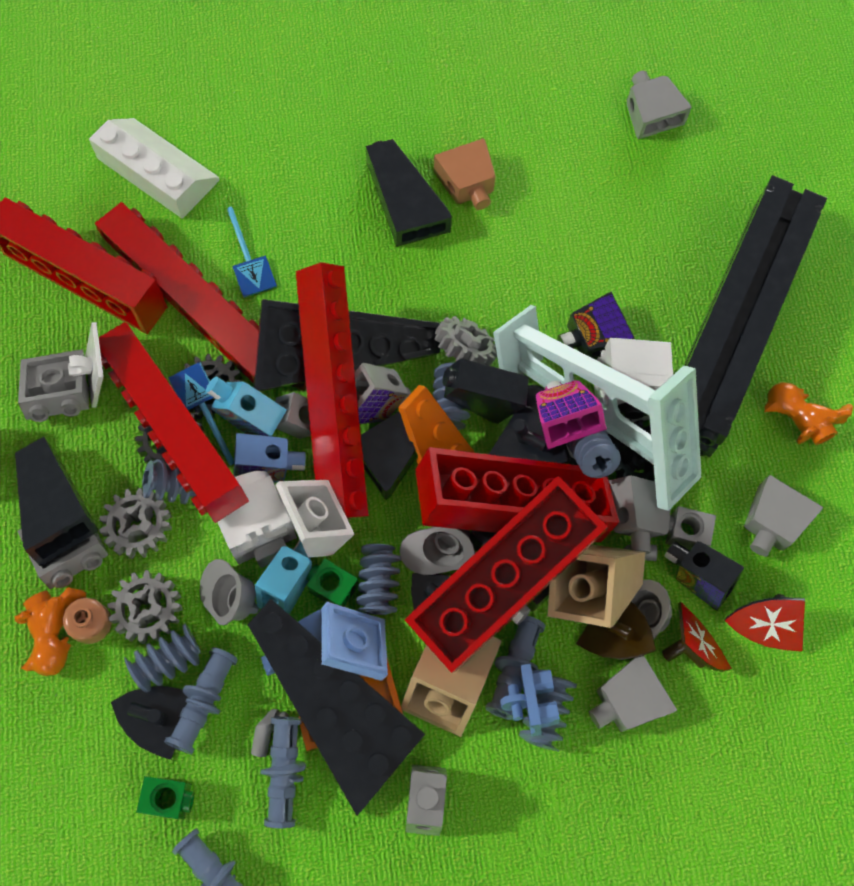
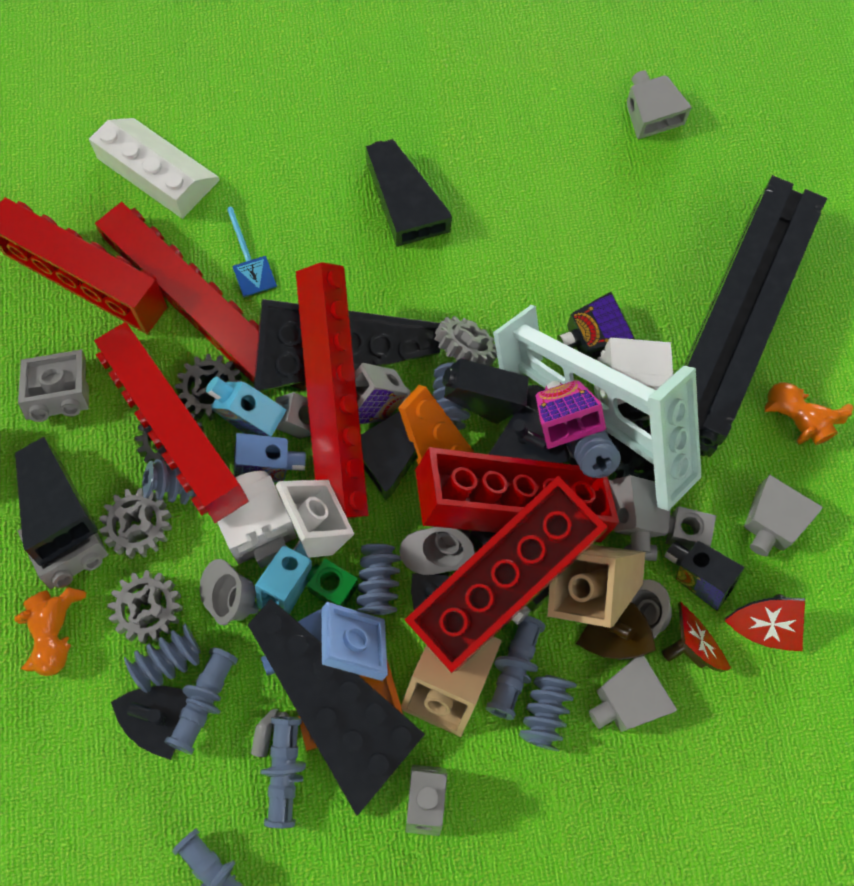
(87, 620): nougat head -> none
(89, 365): white piece -> none
(150, 796): green brick -> none
(191, 389): piece -> none
(467, 173): nougat torso -> none
(533, 683): medium blue hips -> none

